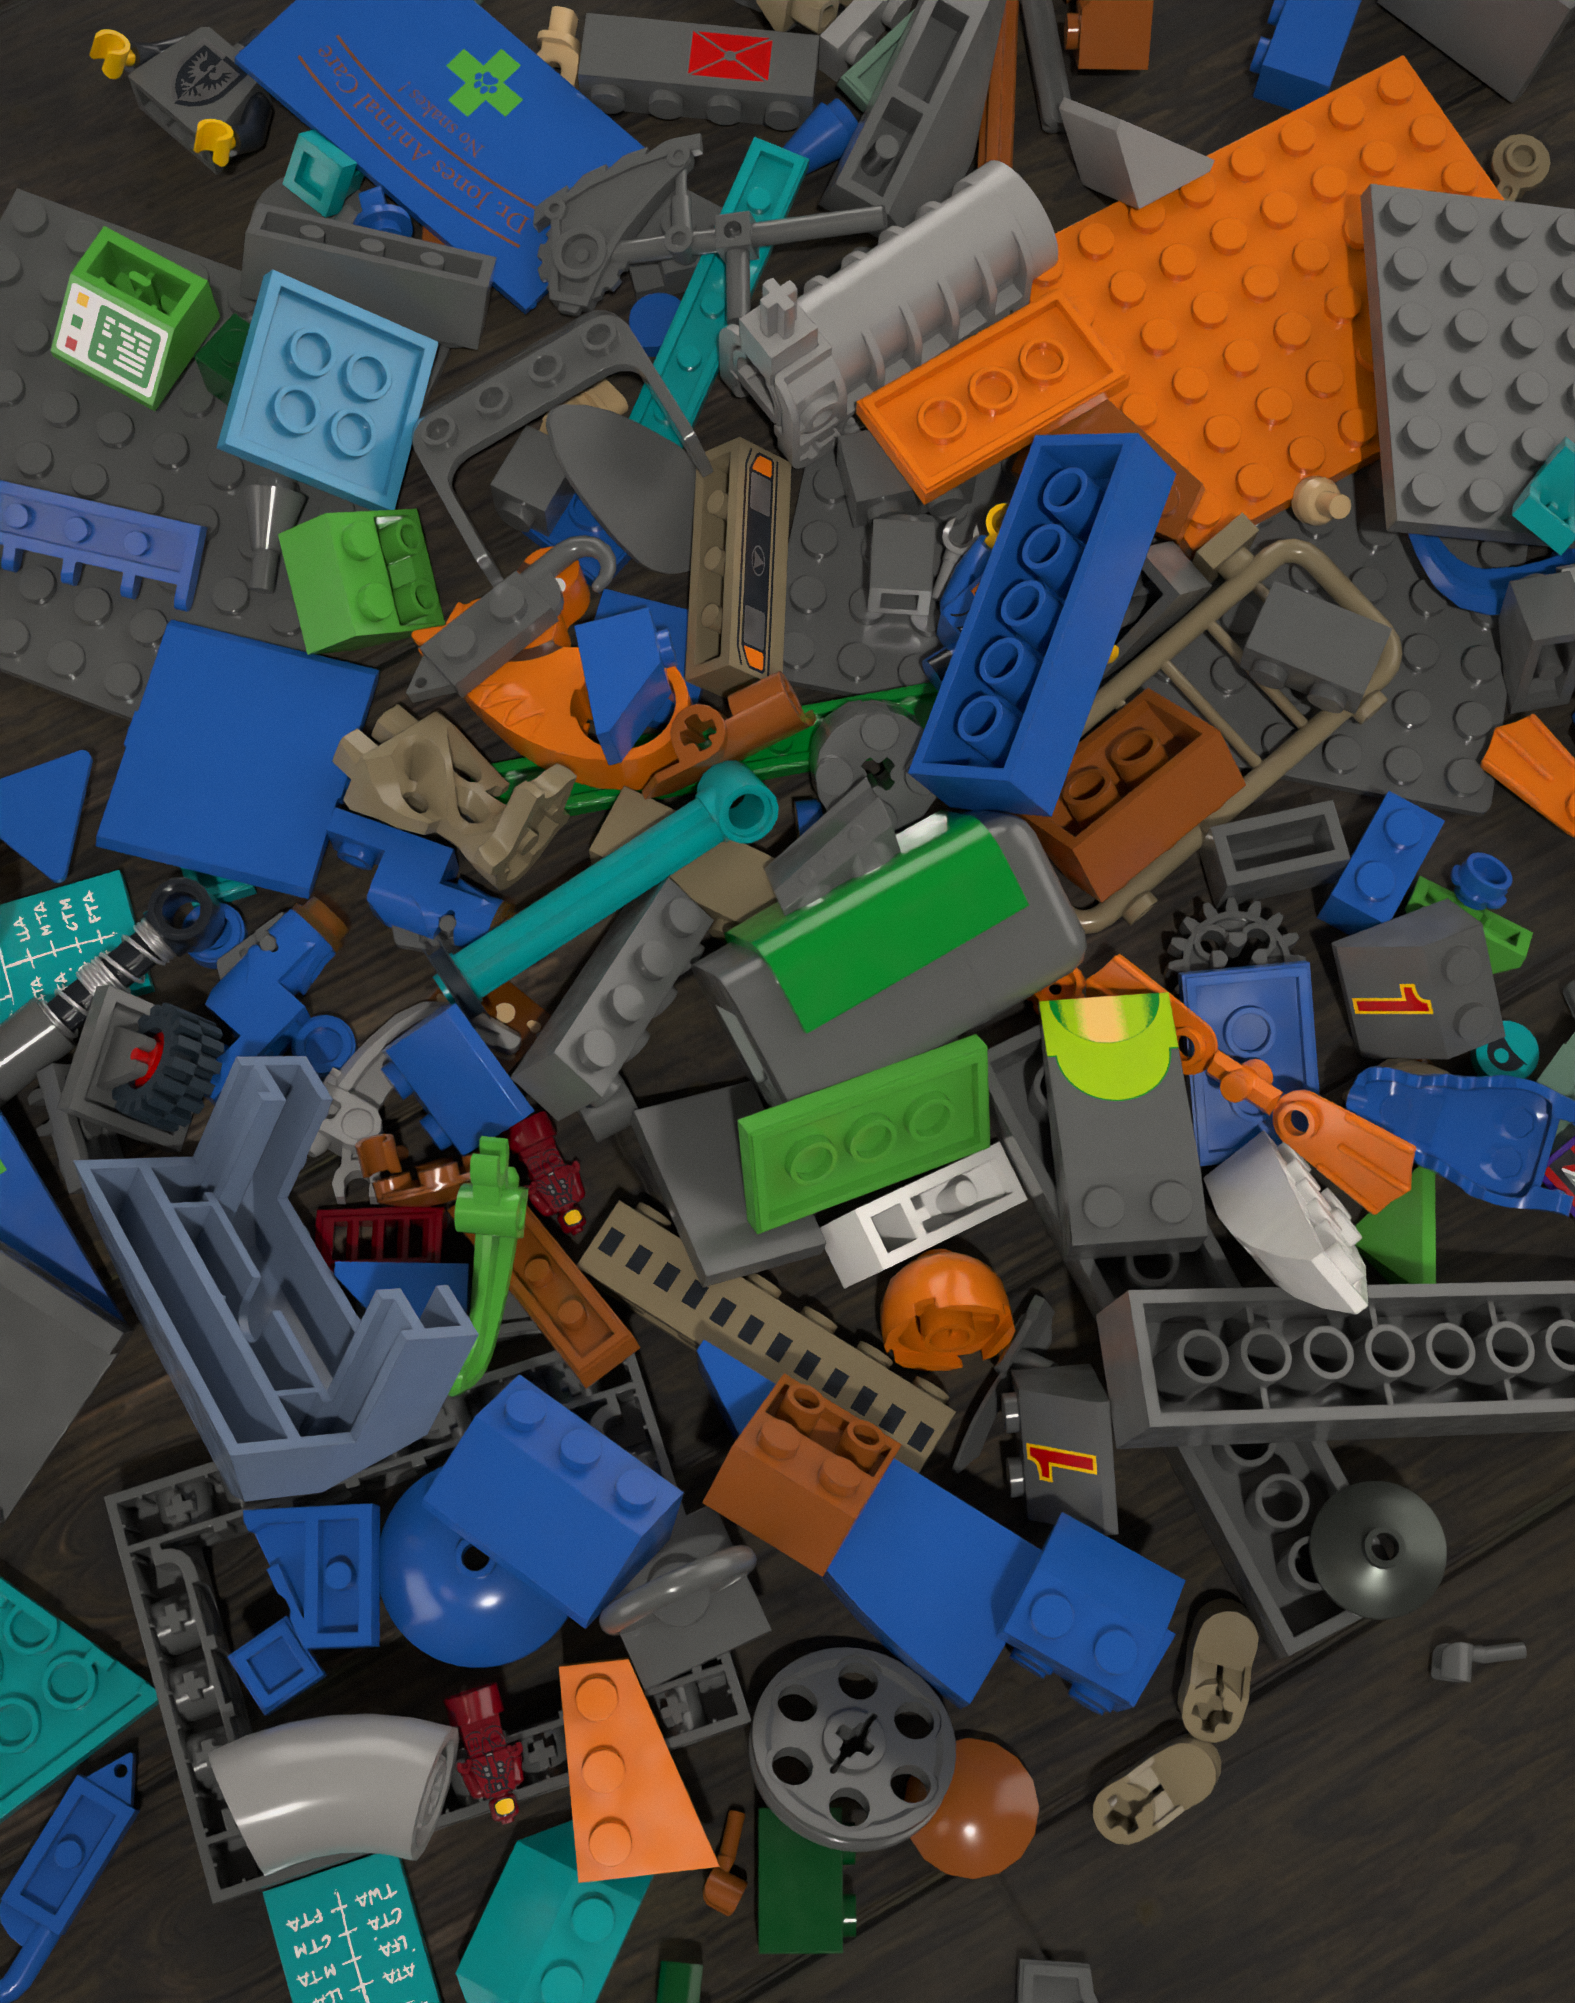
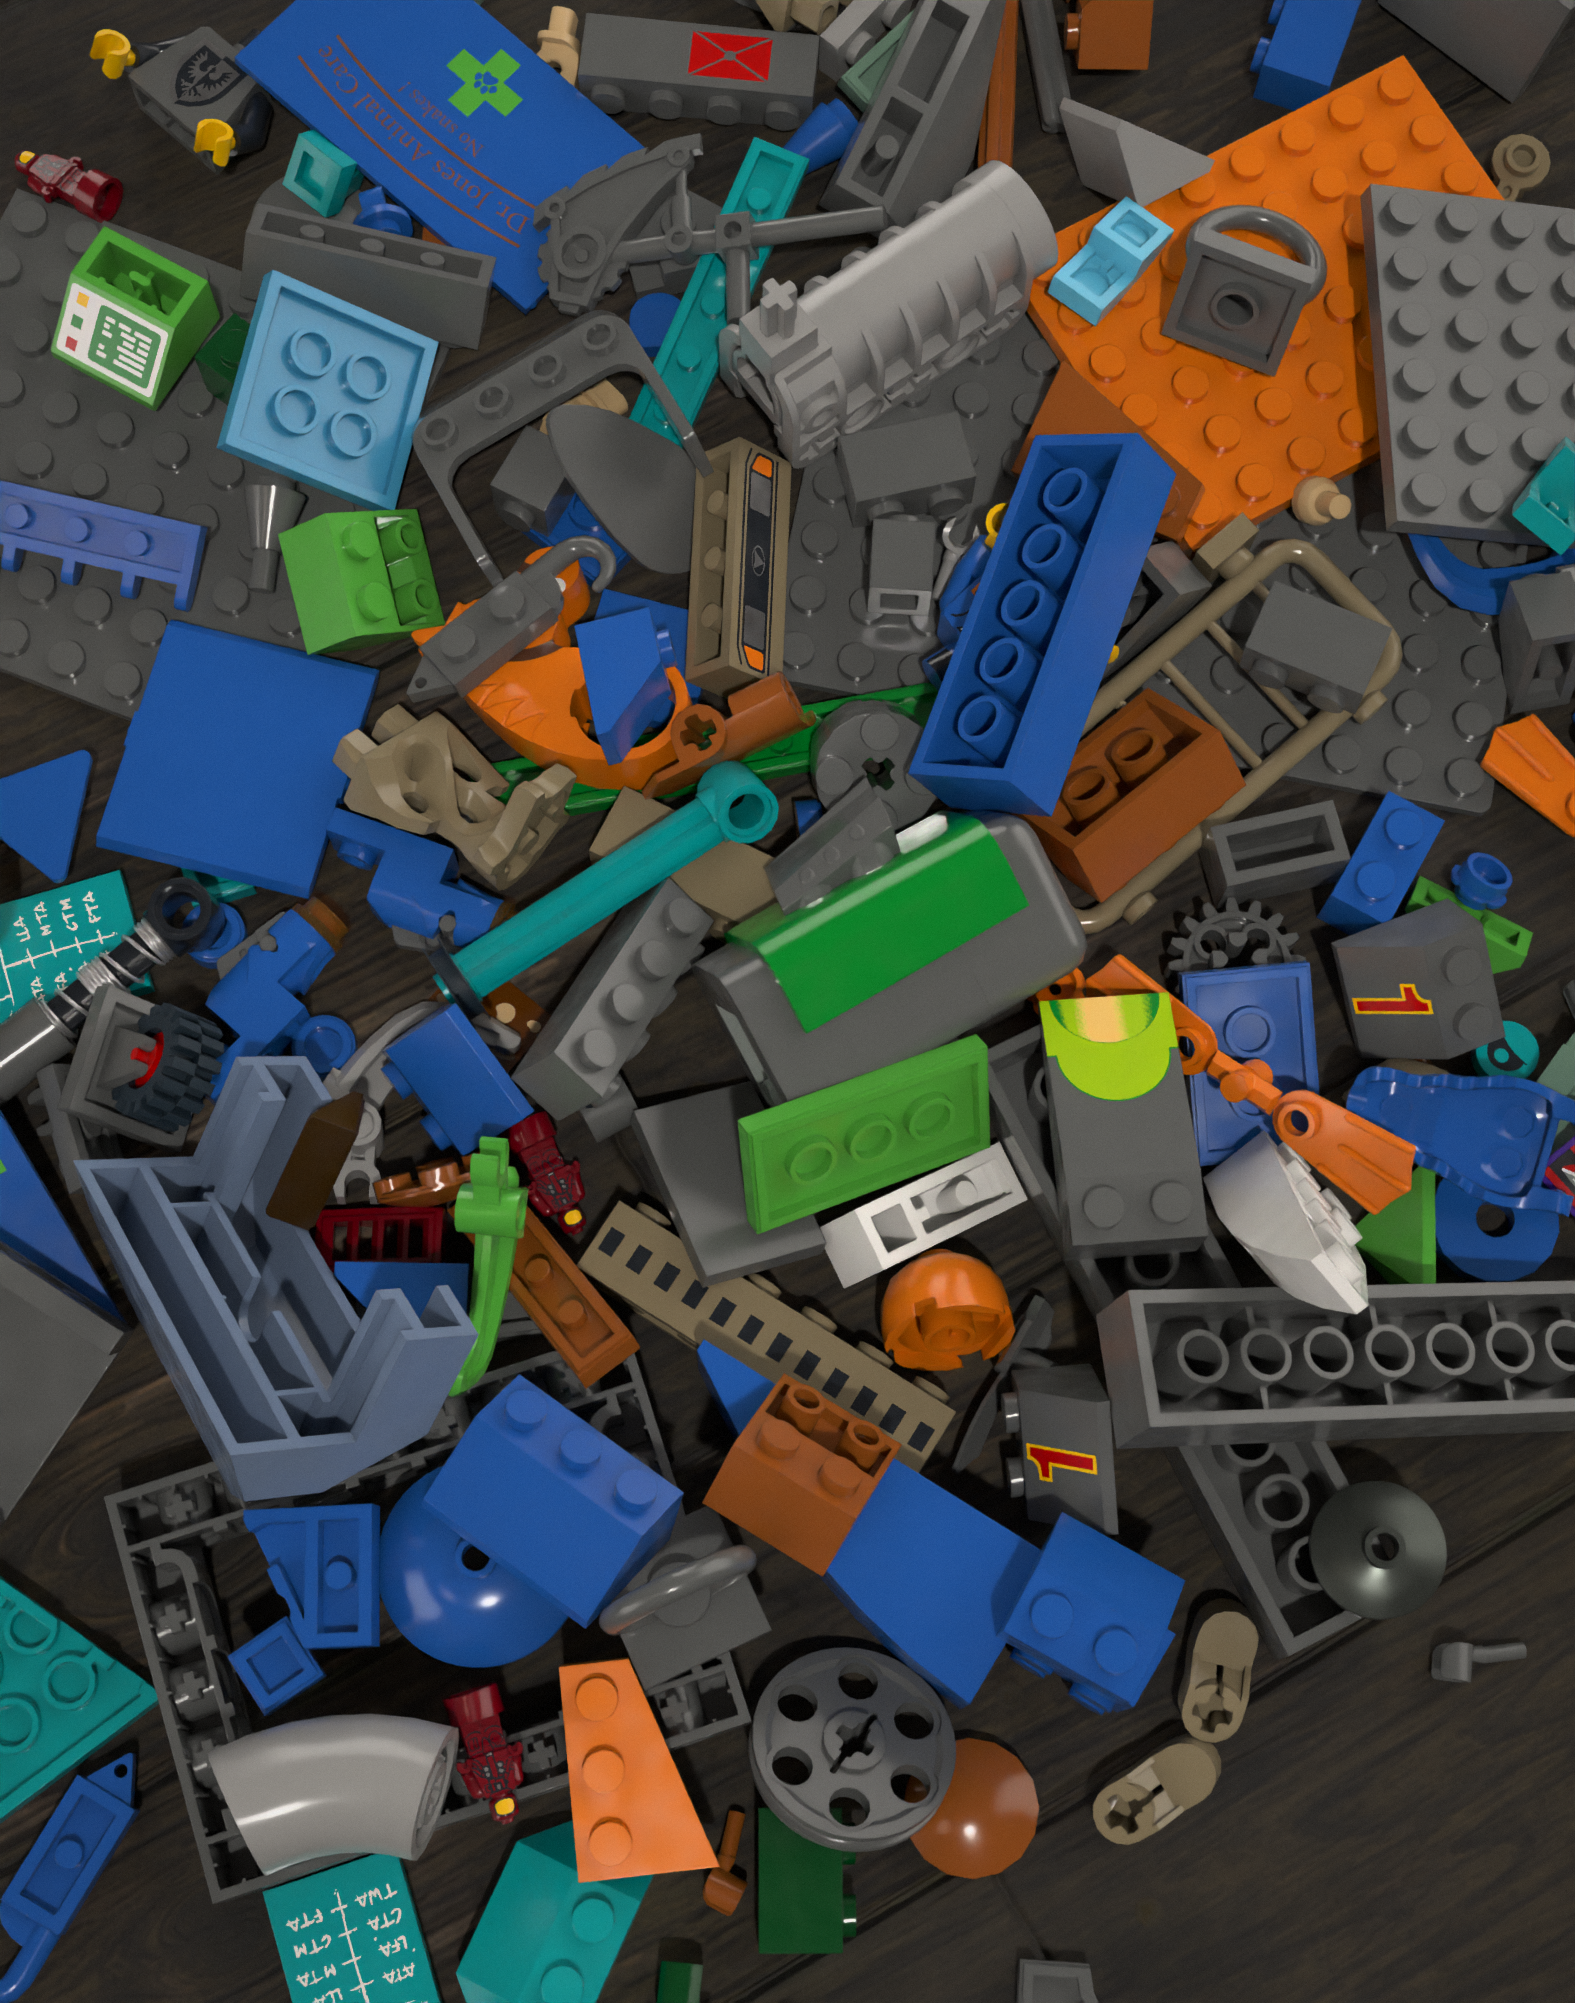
(91, 193): none -> dark red piece
(316, 1162): none -> dark brown slope
(380, 1154): dark orange hand -> none
(992, 395): orange tile -> none
(1110, 261): none -> medium azure slope
(1241, 296): none -> dark grey tile
(1488, 1258): none -> blue tile

